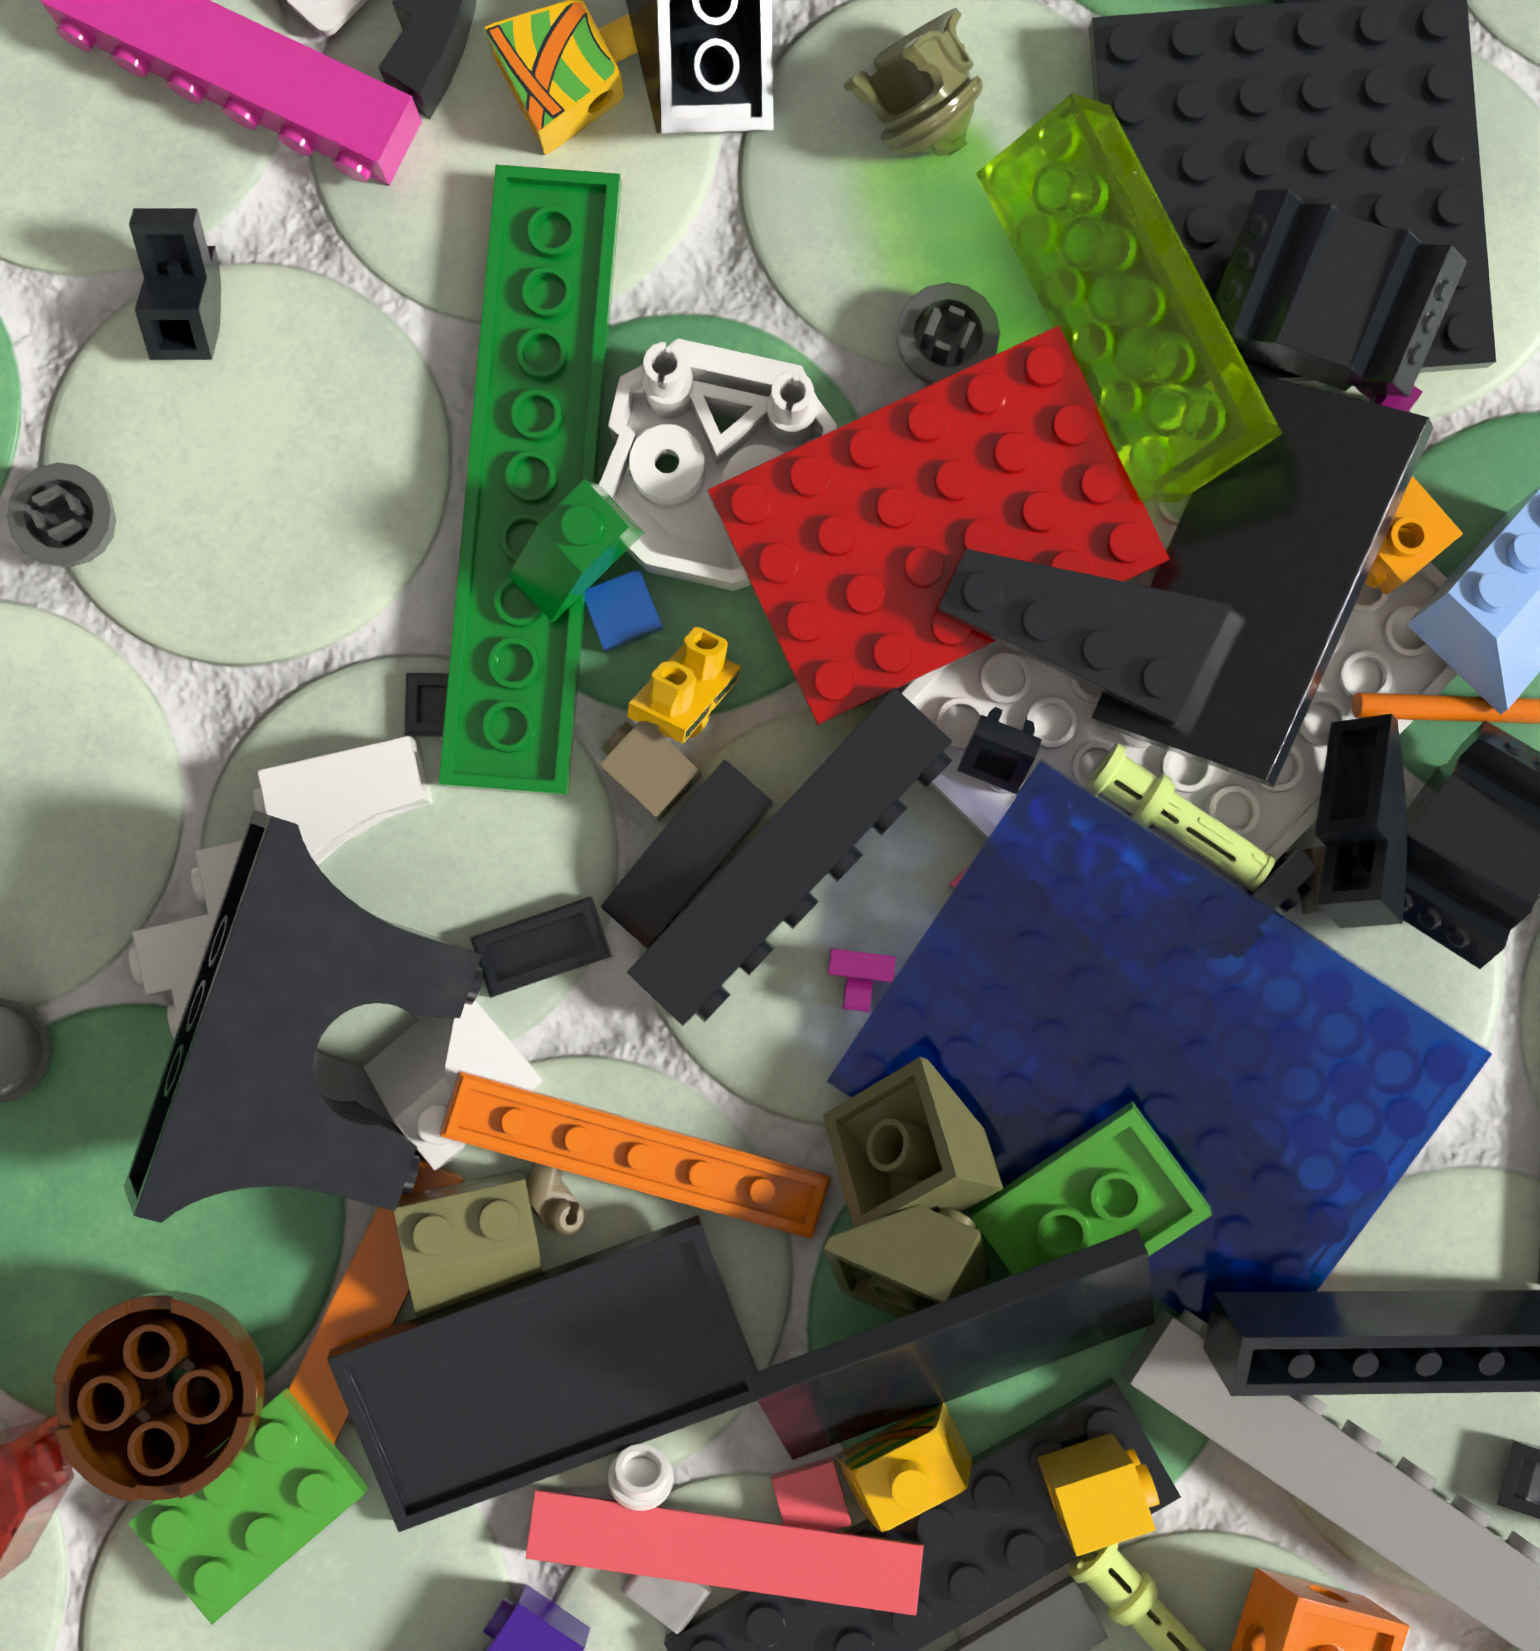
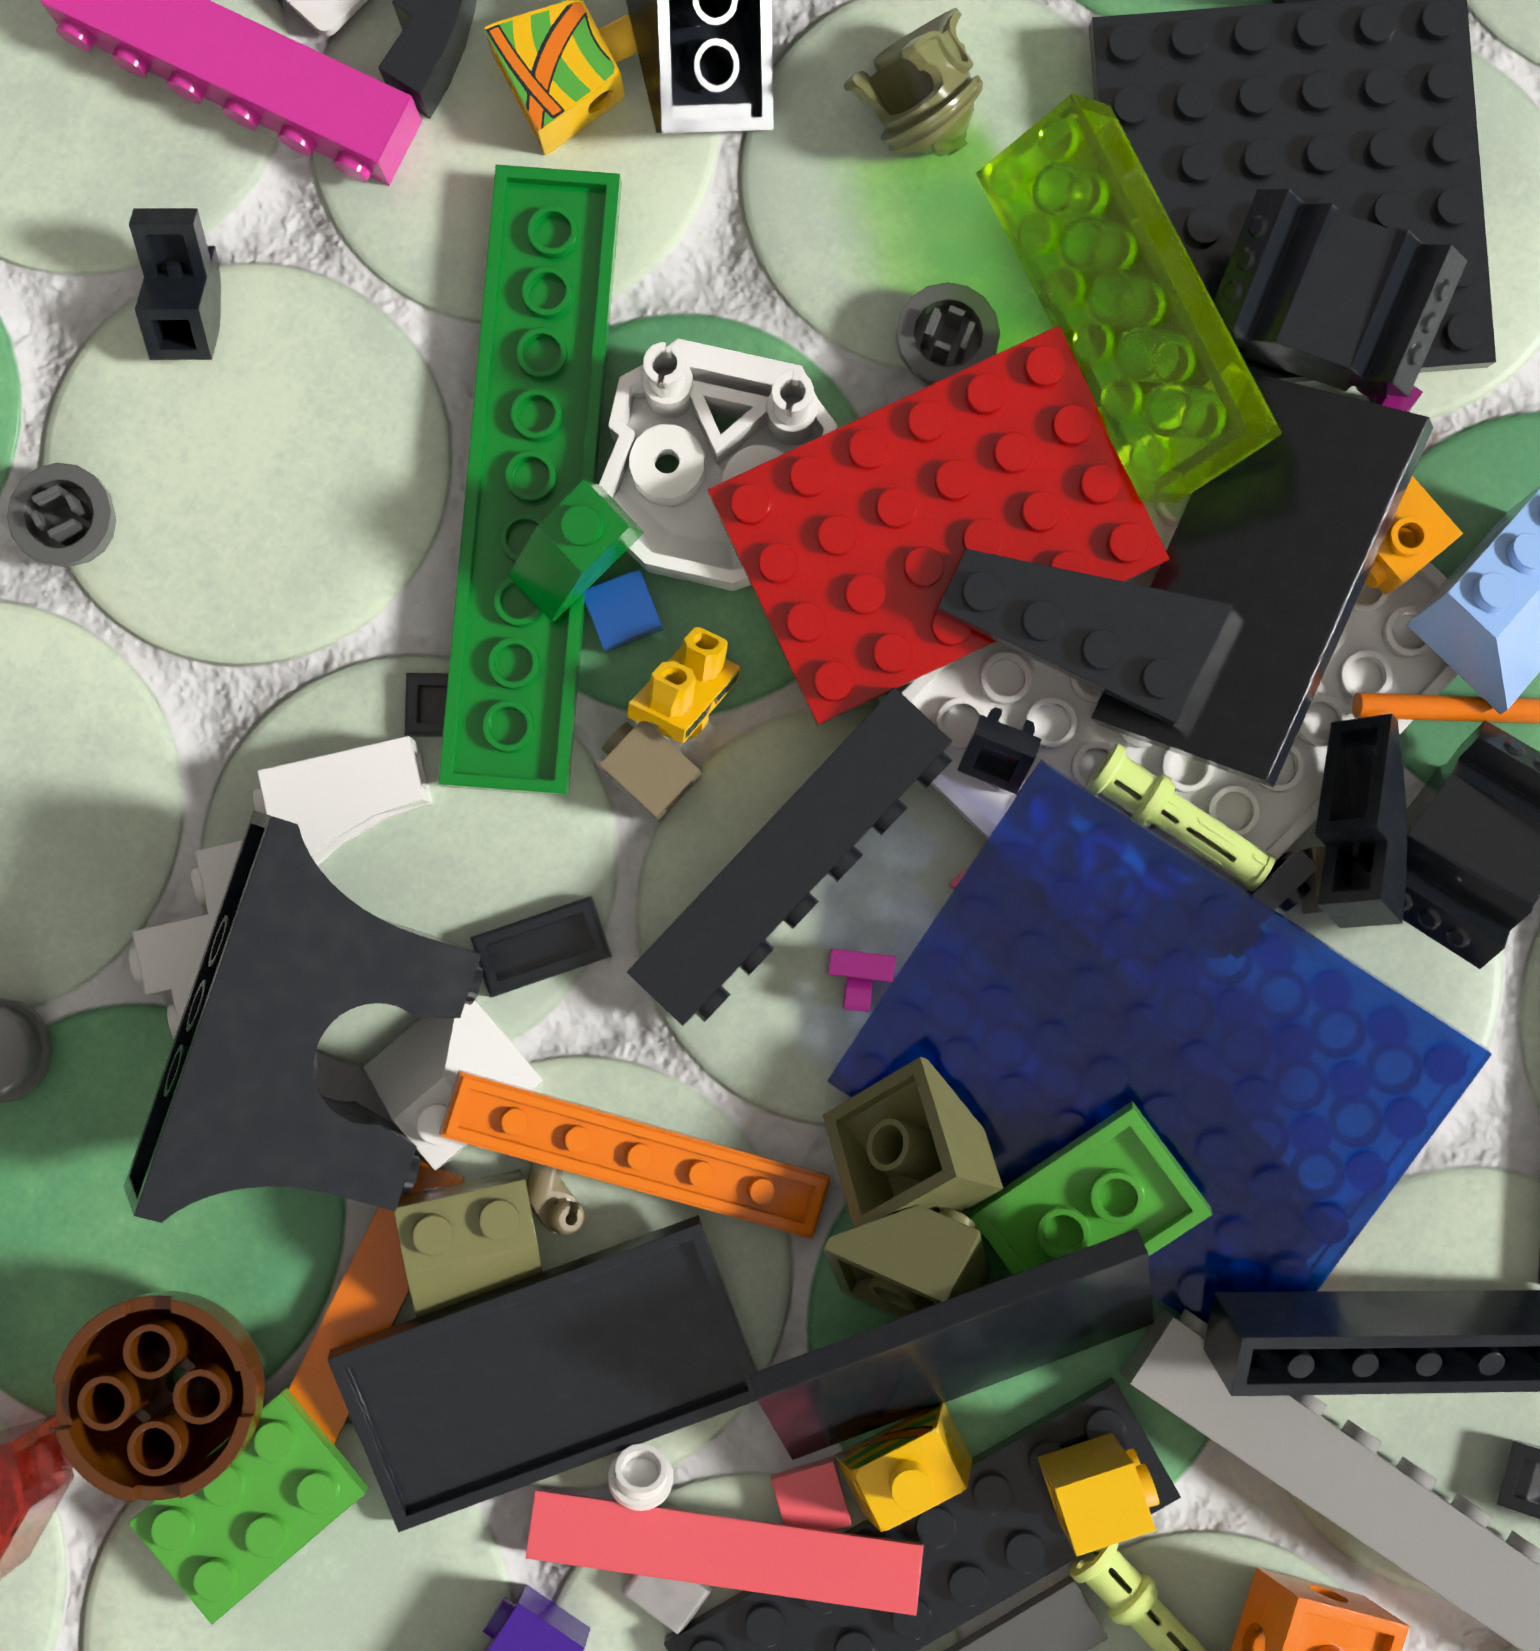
(687, 853): black slope -> none

